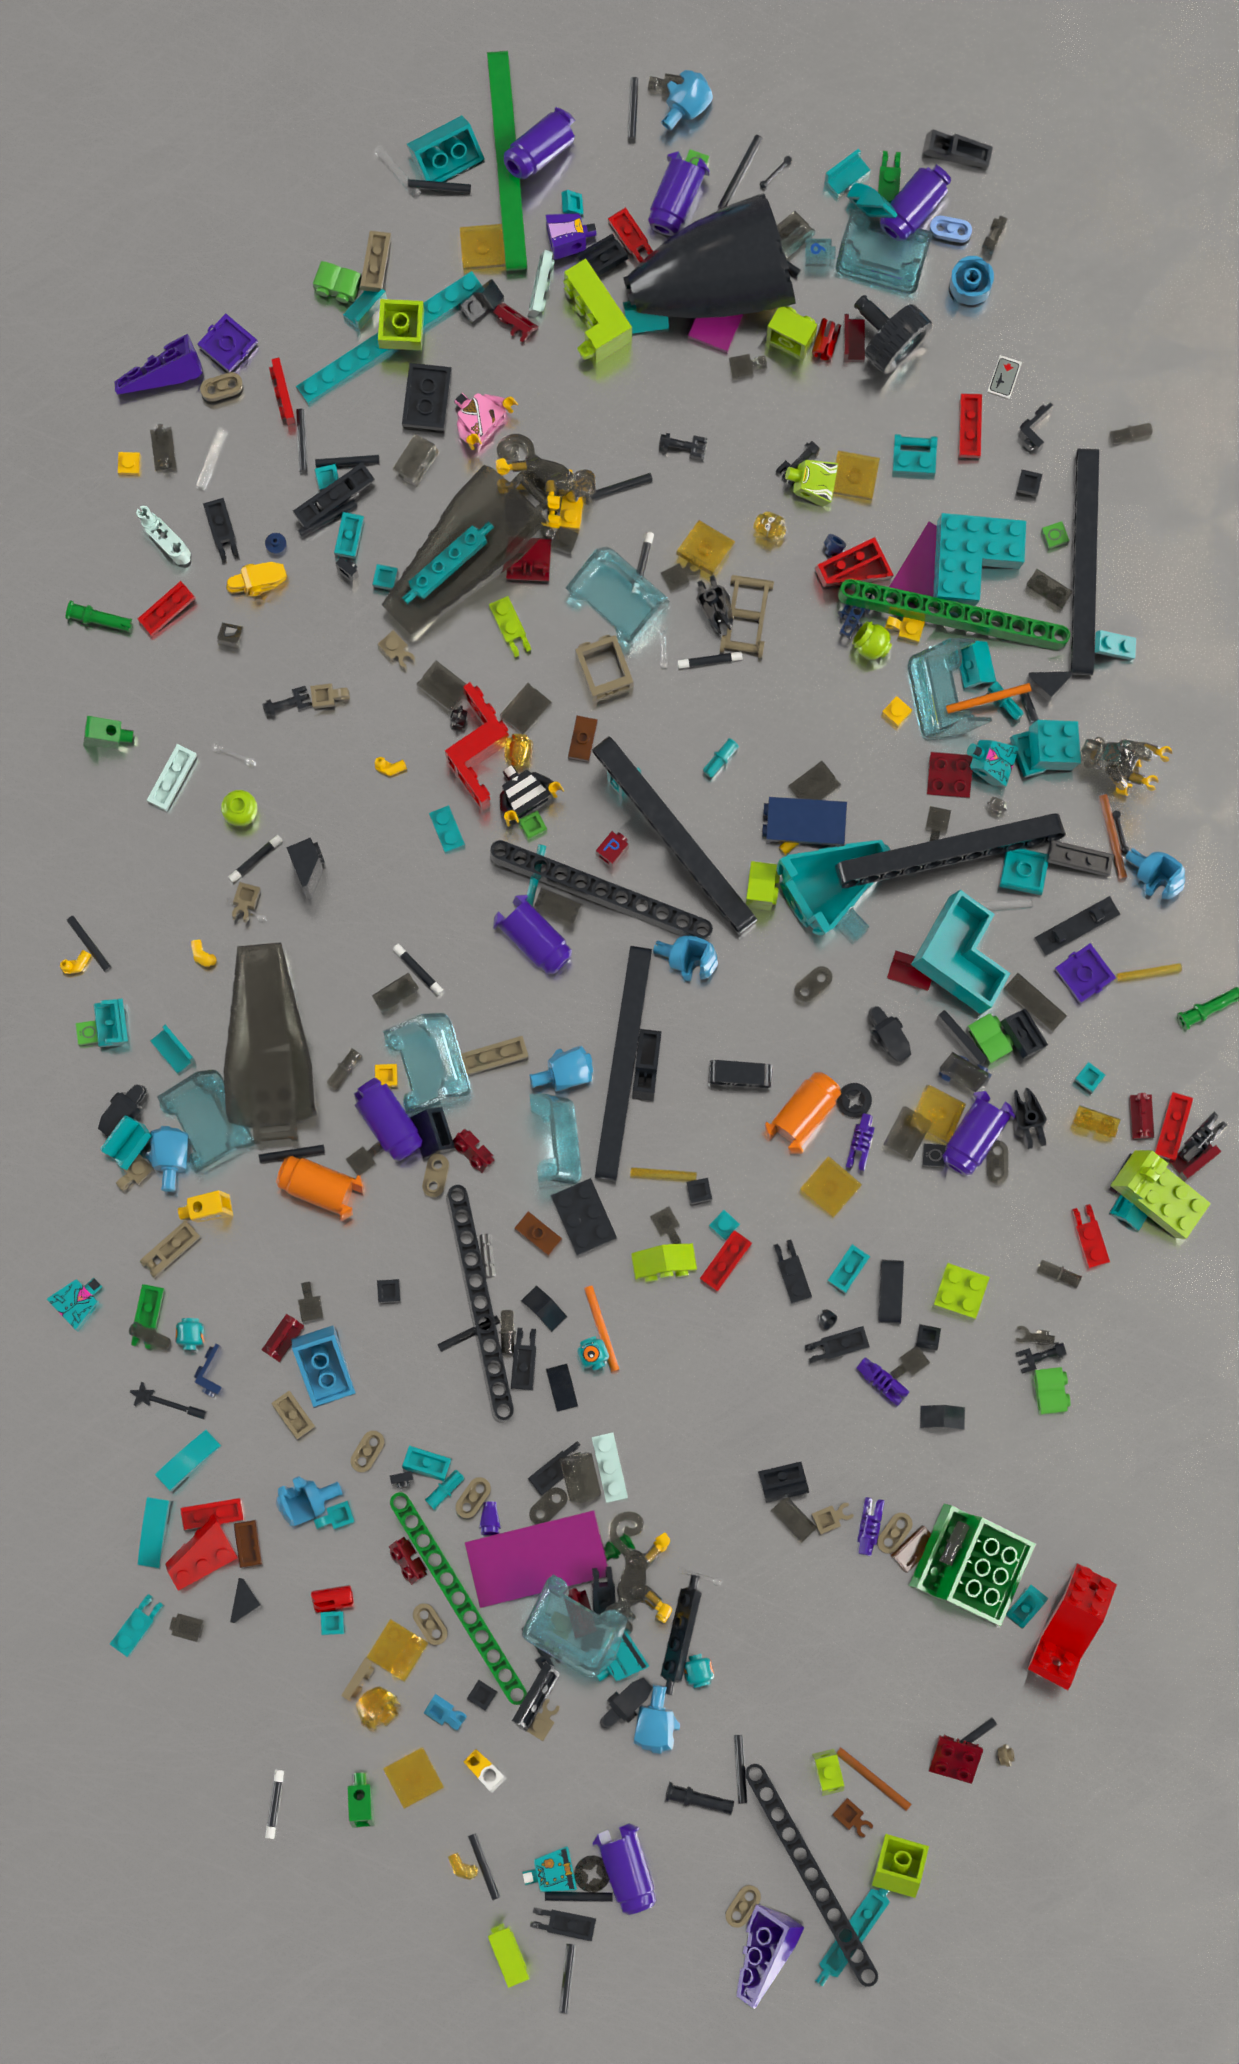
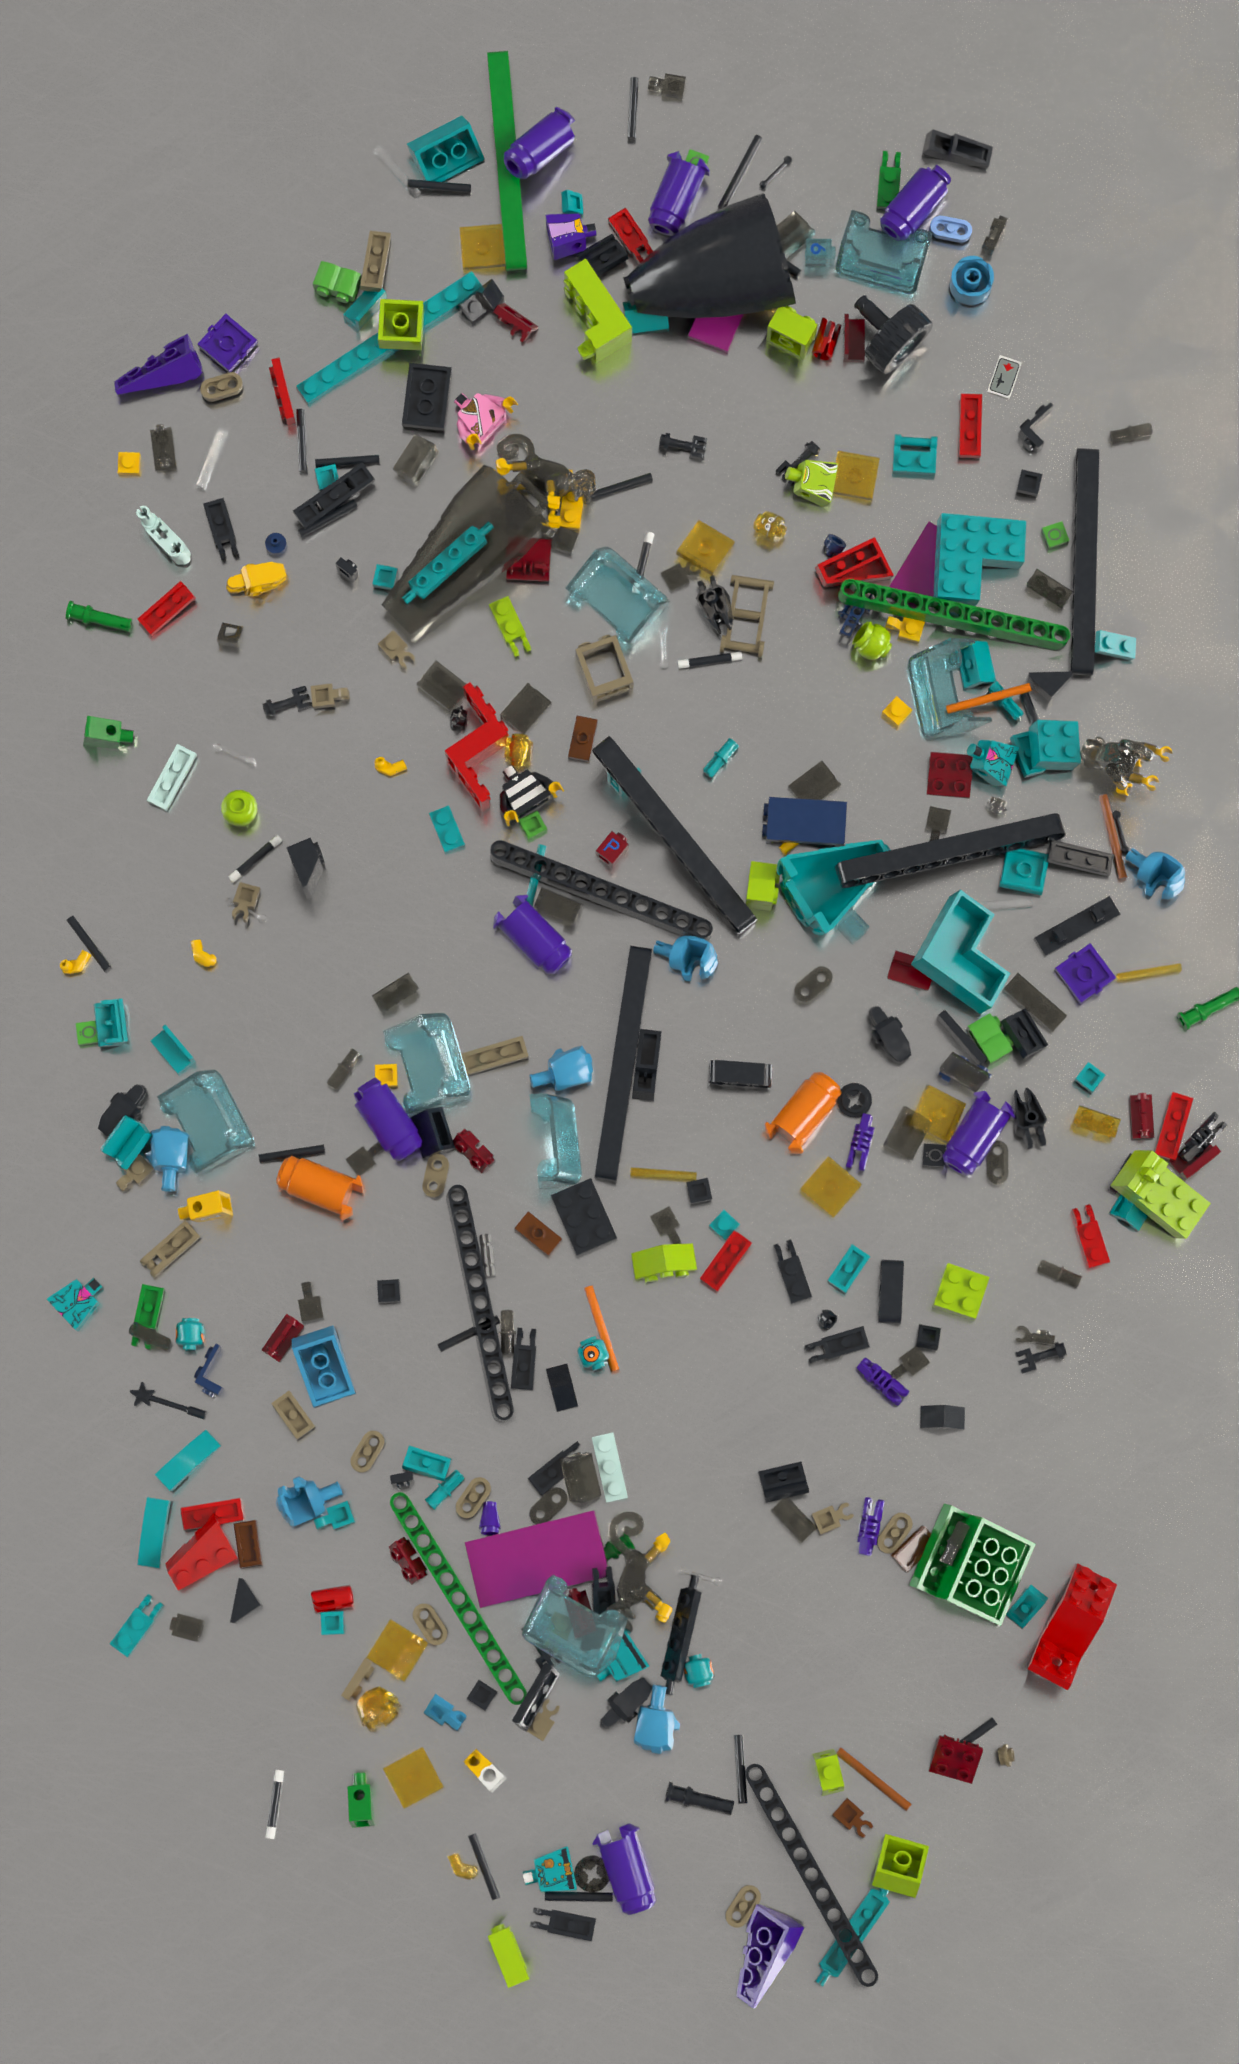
(266, 1053): clear smoke windscreen -> none
(349, 535): teal plate -> none
(432, 984): black bar -> none
(541, 283): light aqua plate -> none
(544, 1308): black slope -> none
(567, 1978): black bar -> none
(687, 99): dark azure piece -> none
(743, 366): clear smoke plate -> none
(846, 173): teal panel -> none
(870, 201): teal slope -> none
(1051, 1390): bright green brick -> none

